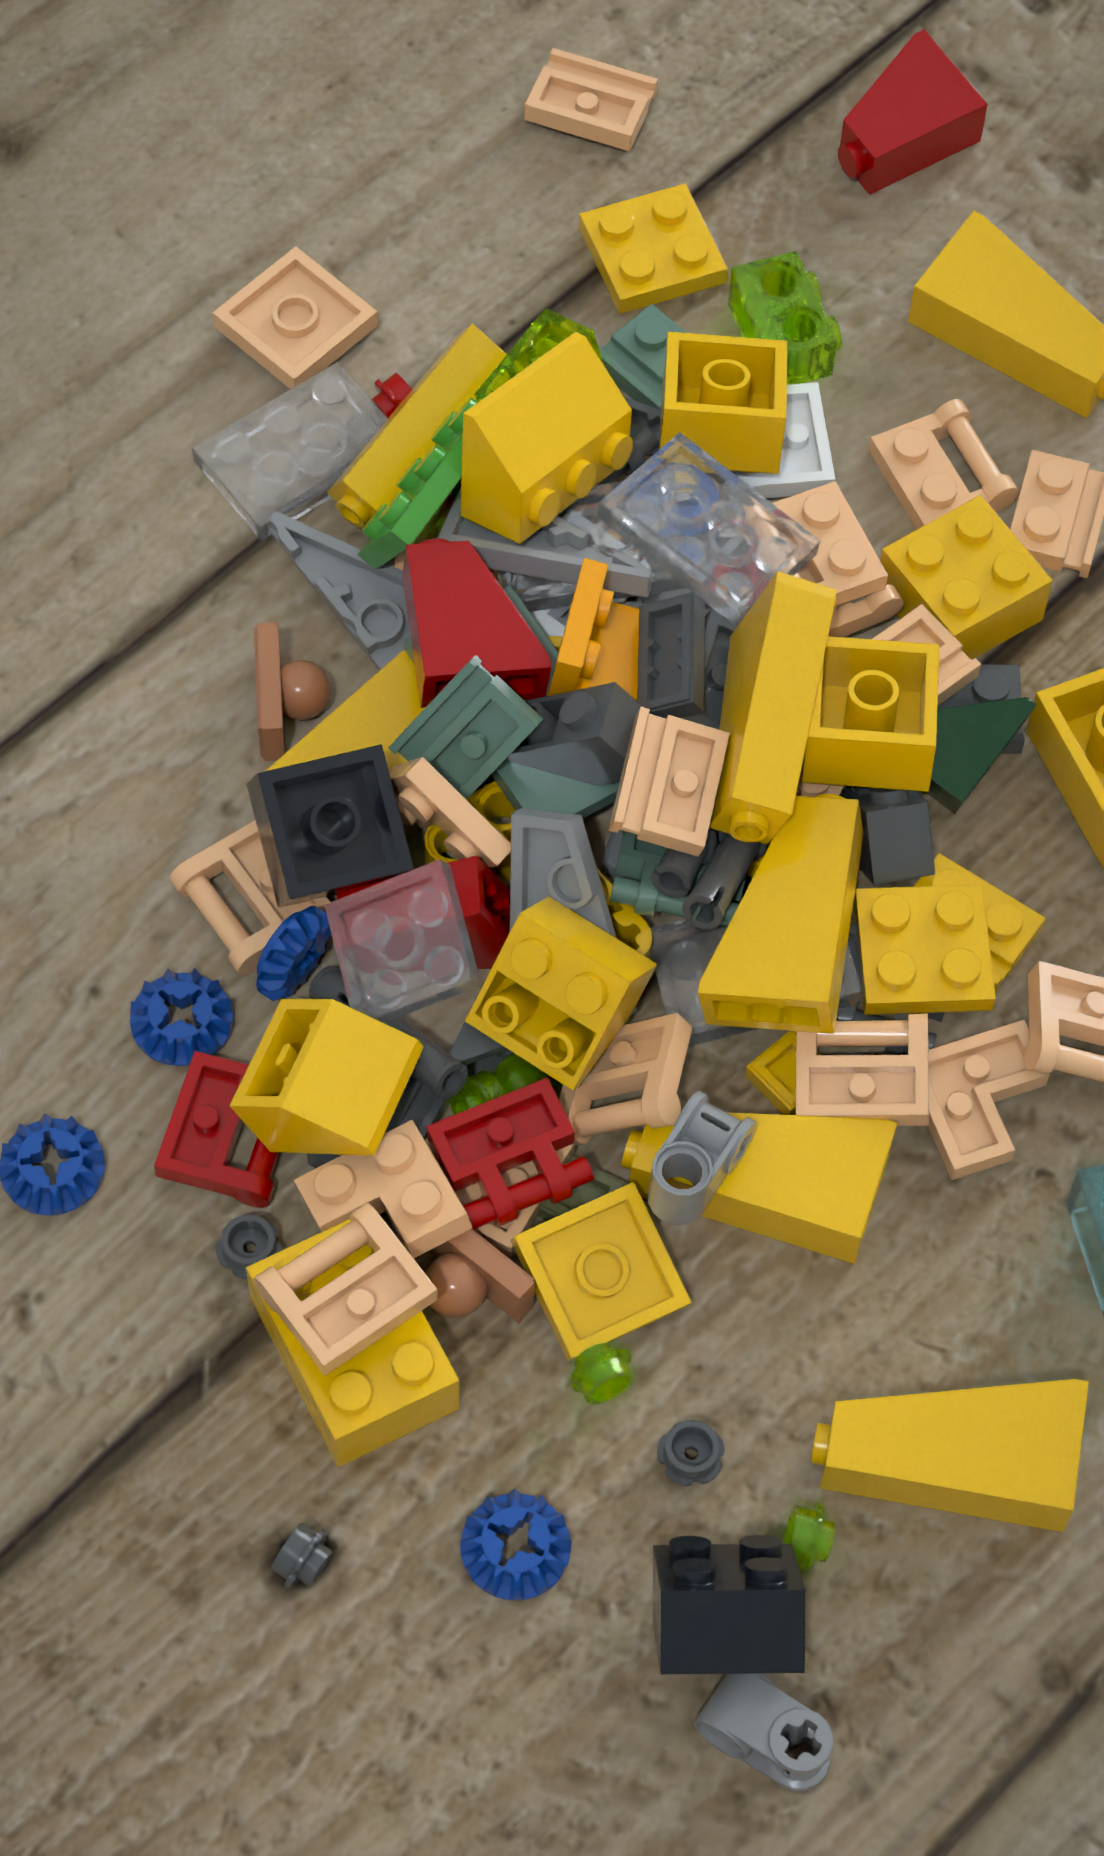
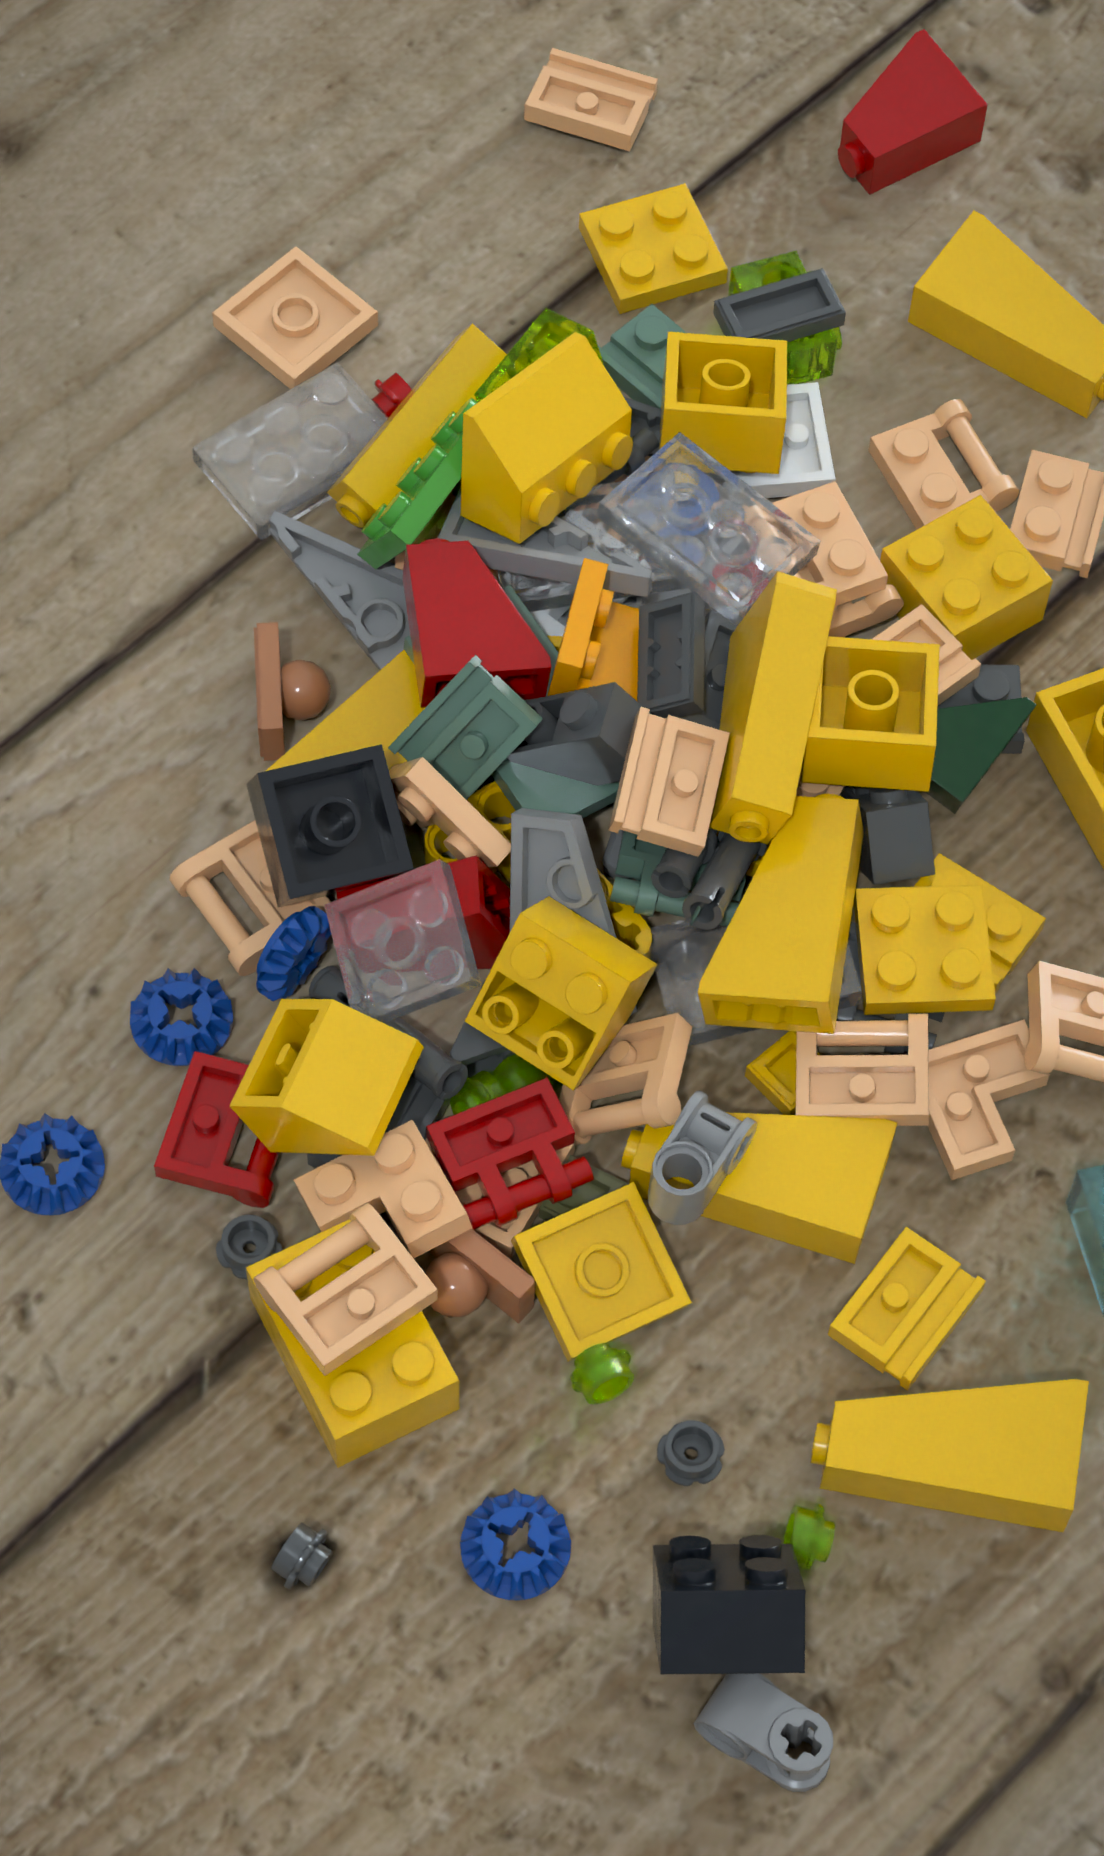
(782, 309): none -> dark grey tile
(906, 1308): none -> yellow plate

